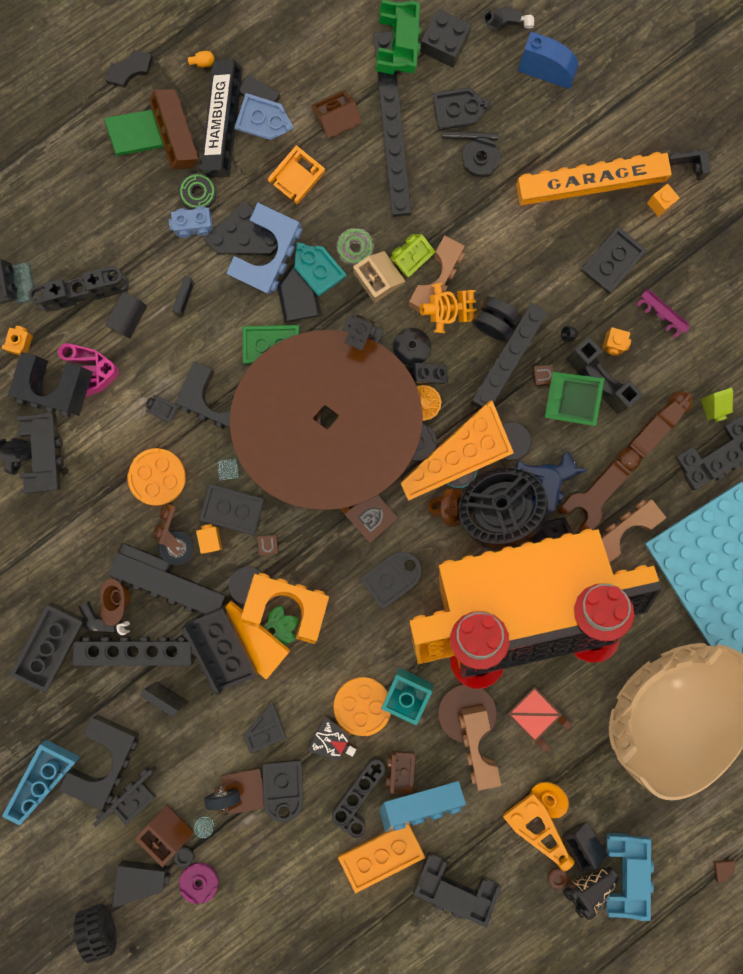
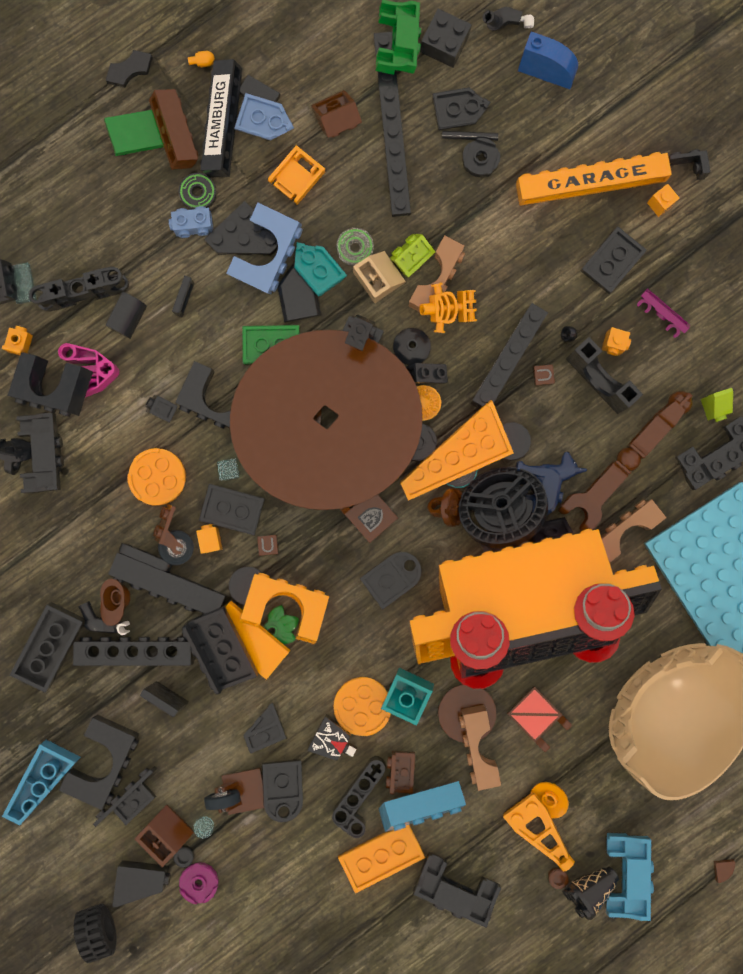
(496, 319): black wheel -> none
(574, 398): green piece -> none
(584, 846): black brick -> none

